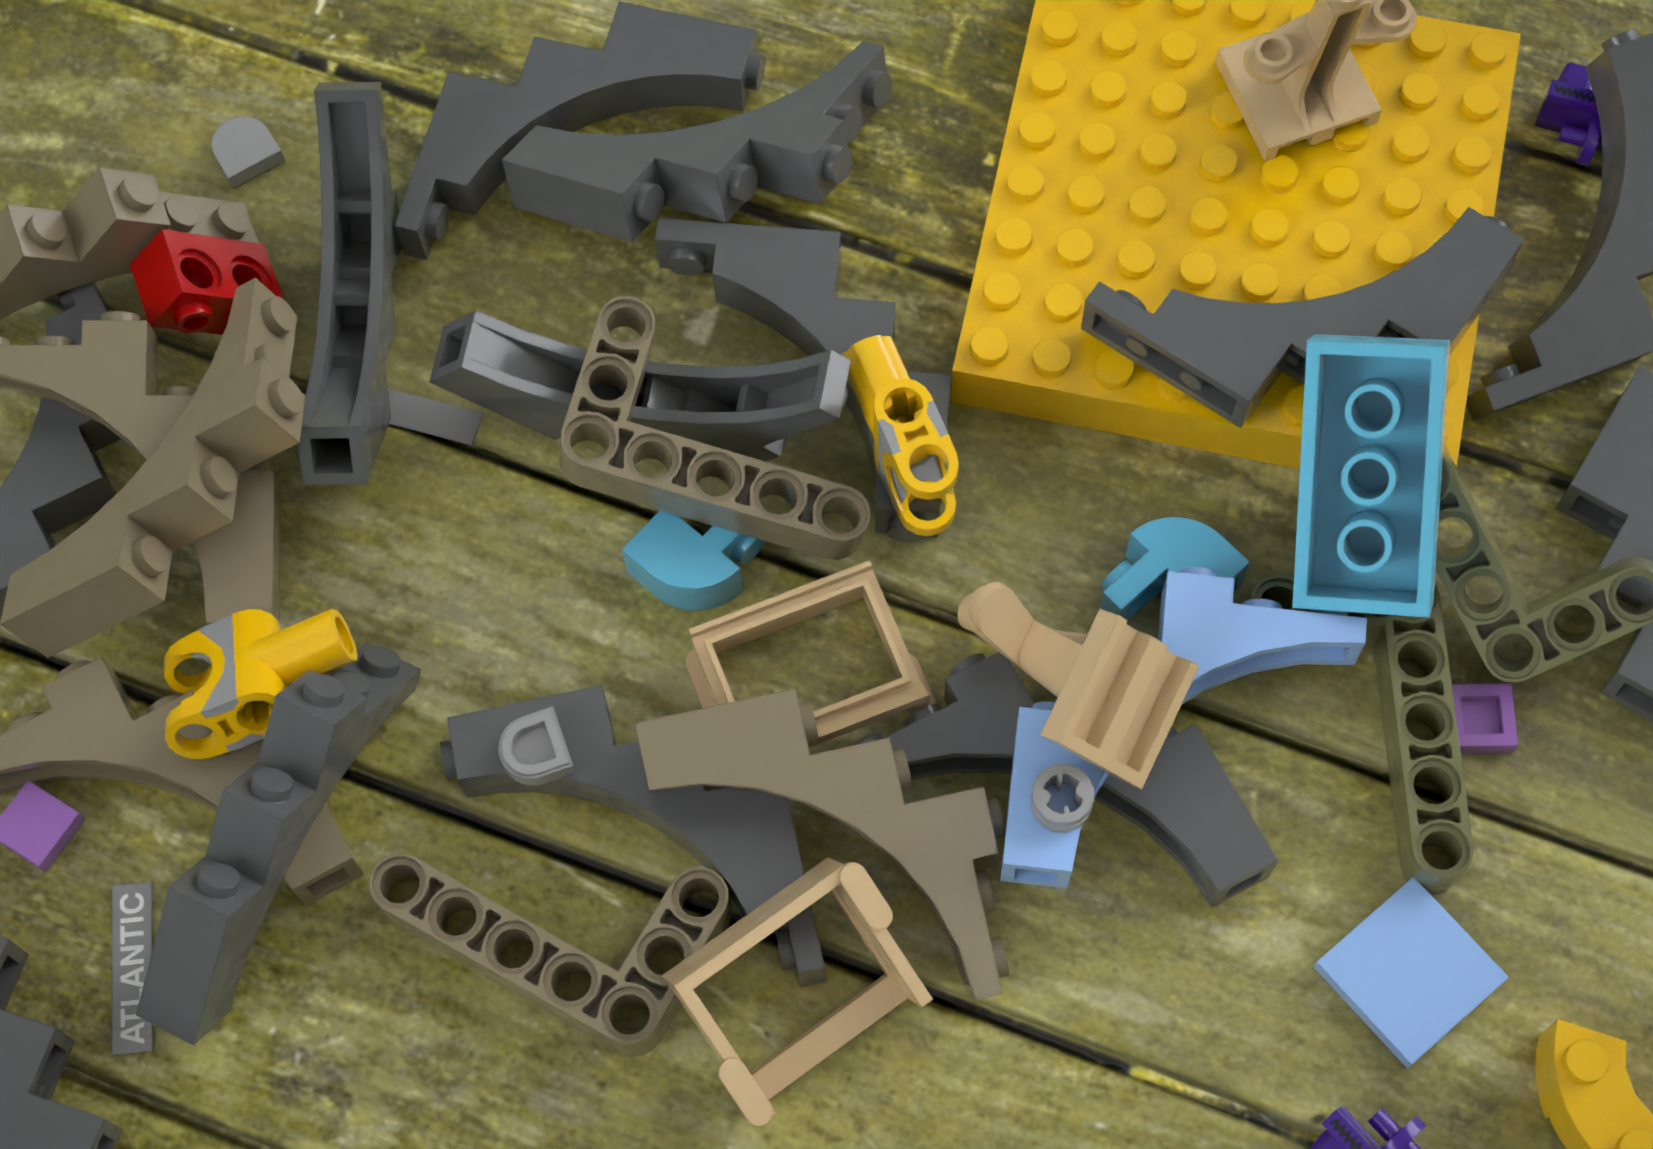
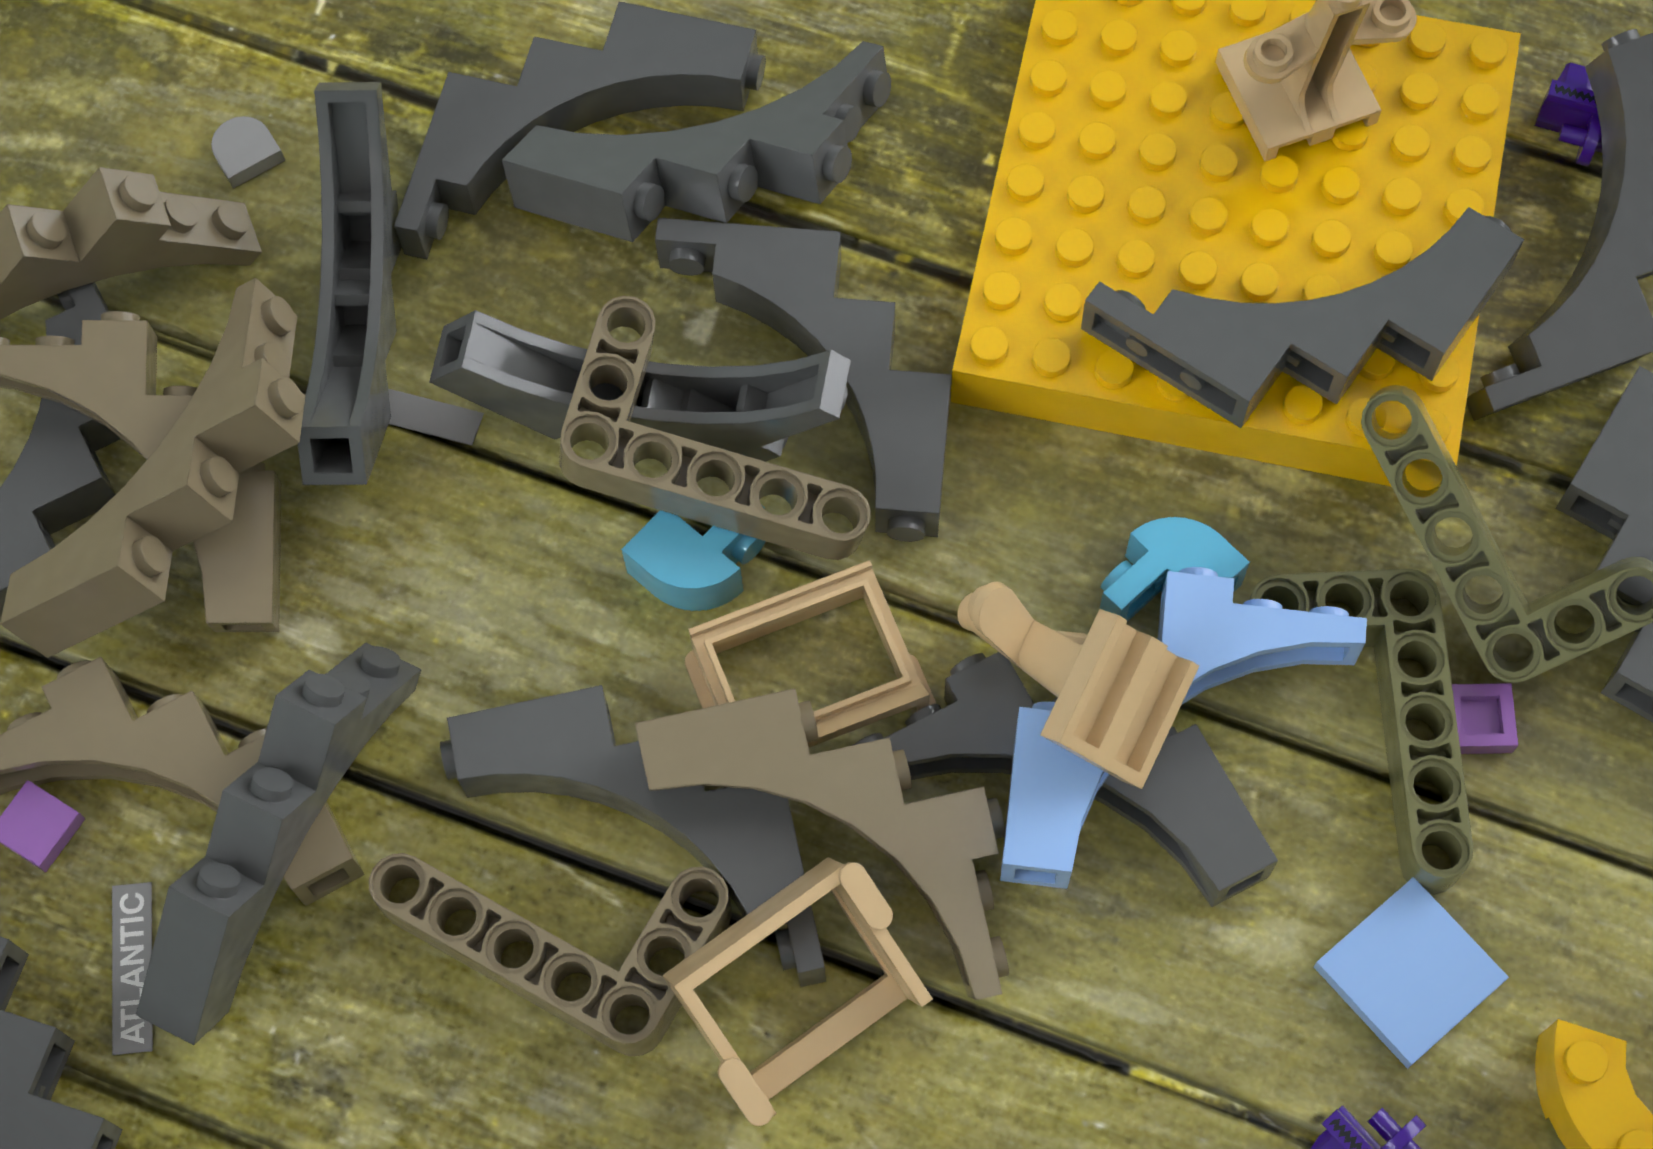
(193, 278): red brick -> none
(247, 669): yellow connector -> none
(535, 749): light grey tile -> none
(906, 433): yellow connector -> none
(1083, 798): light grey bush -> none
(1370, 474): medium azure brick -> none

